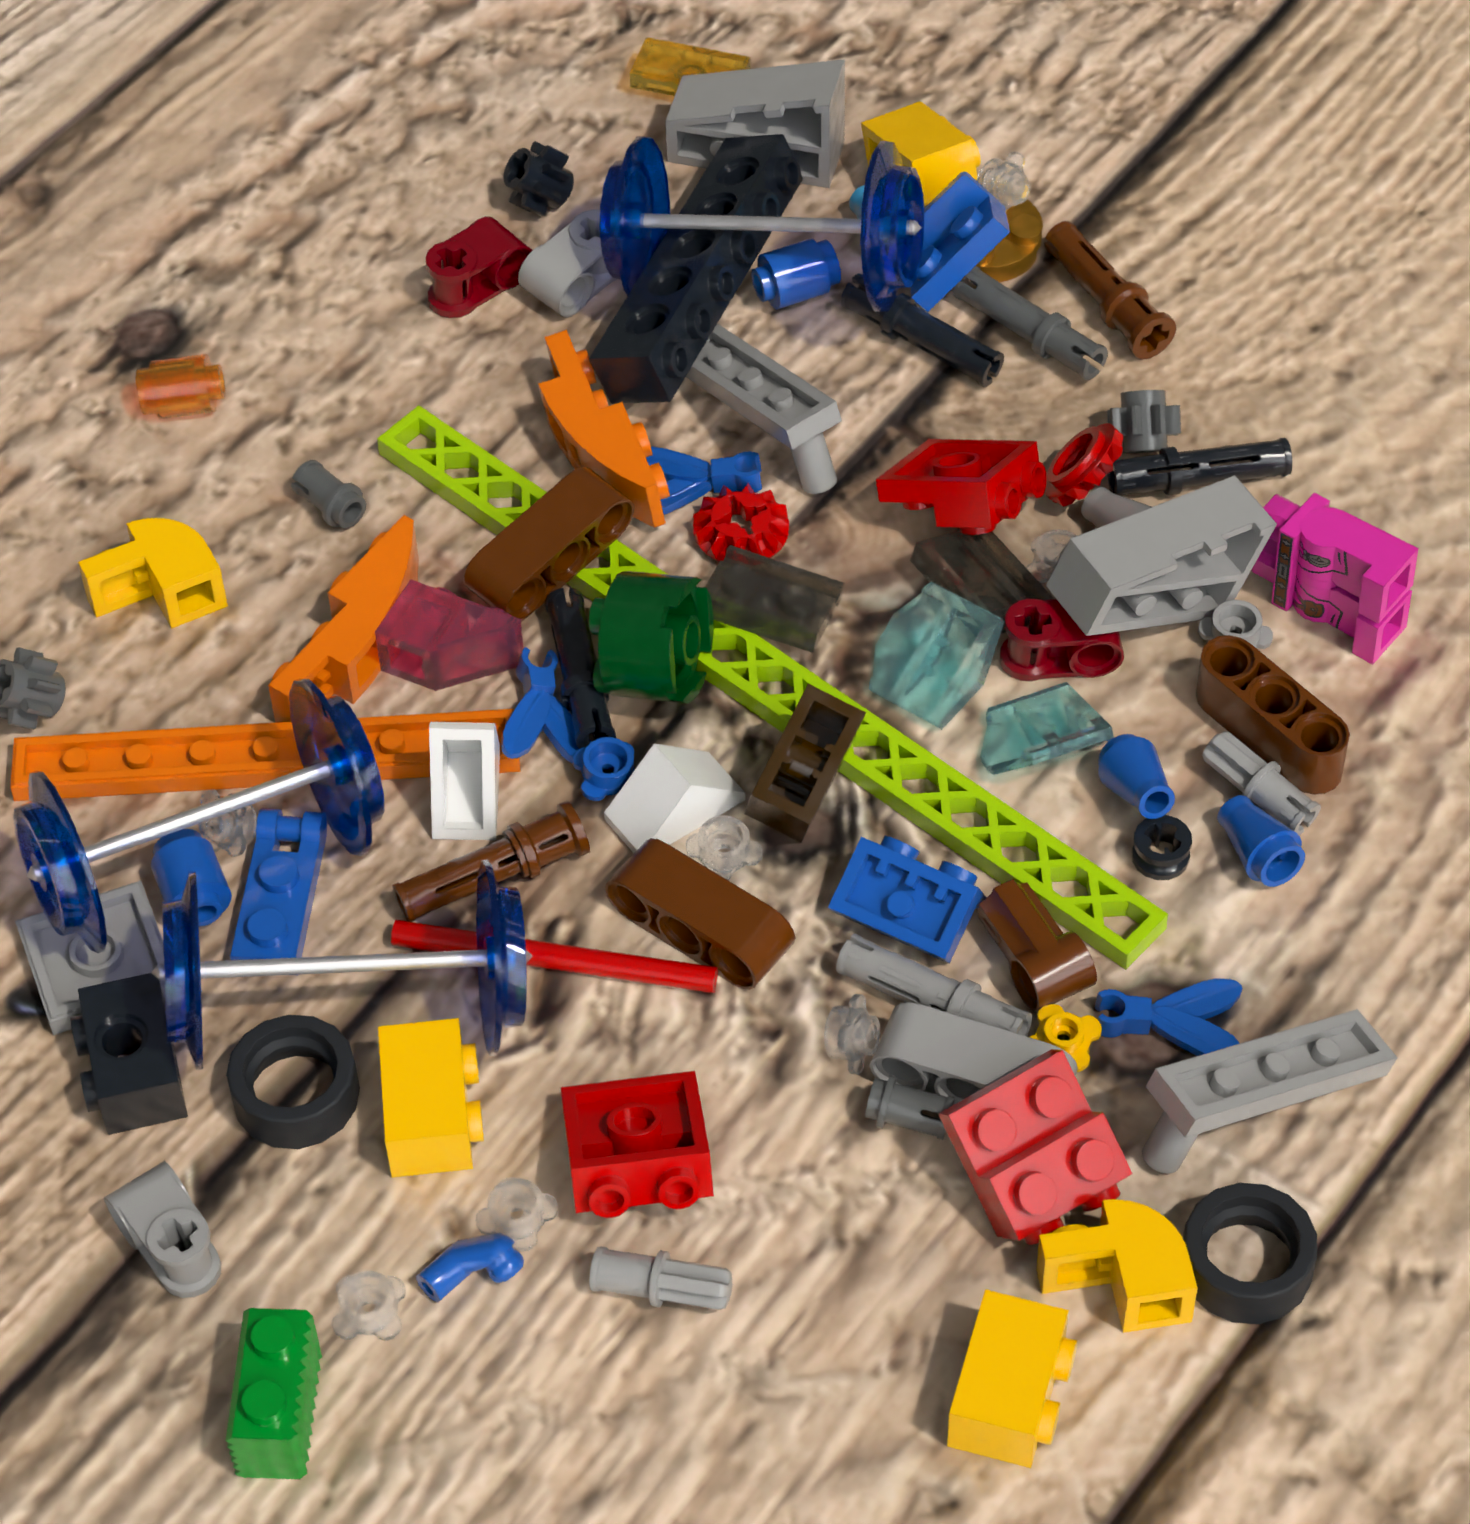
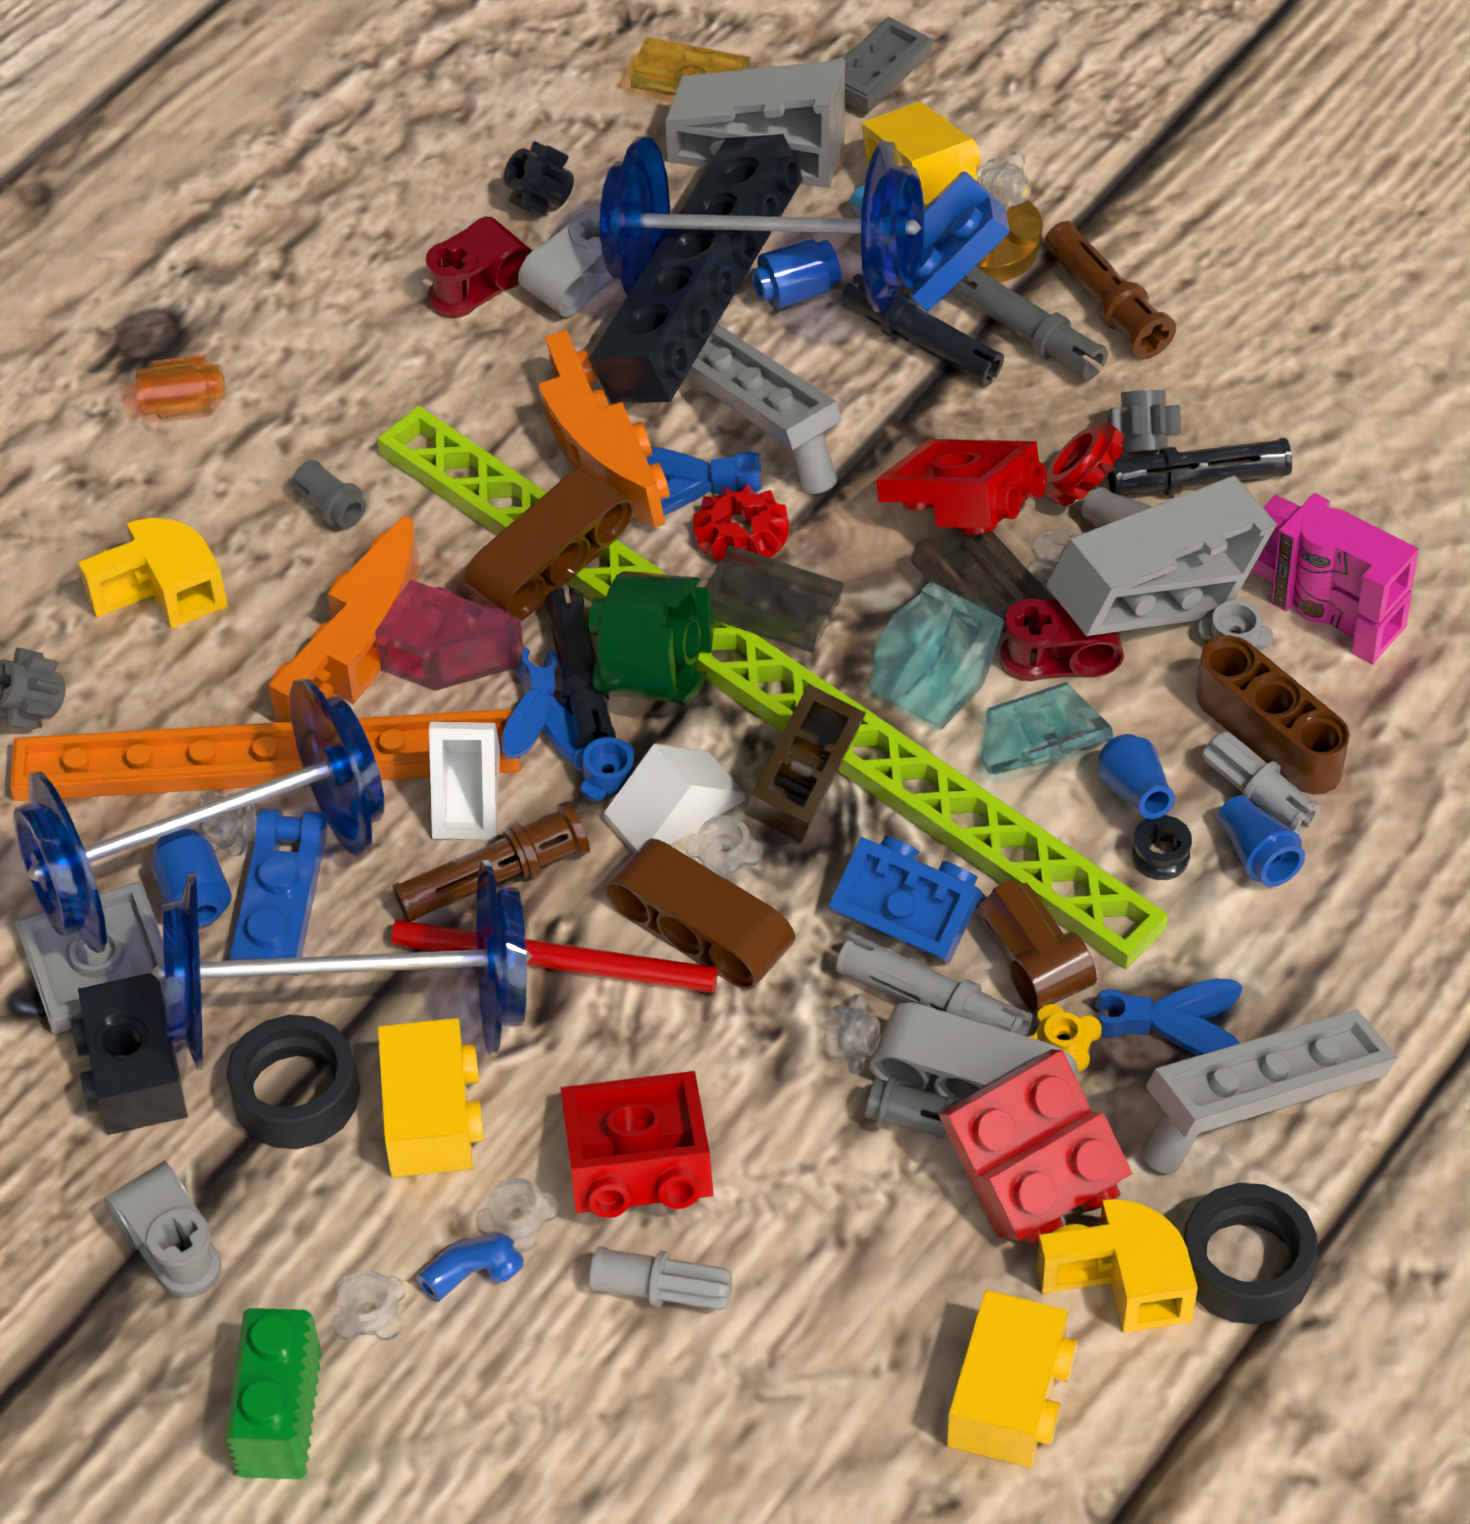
(883, 63): none -> dark grey plate

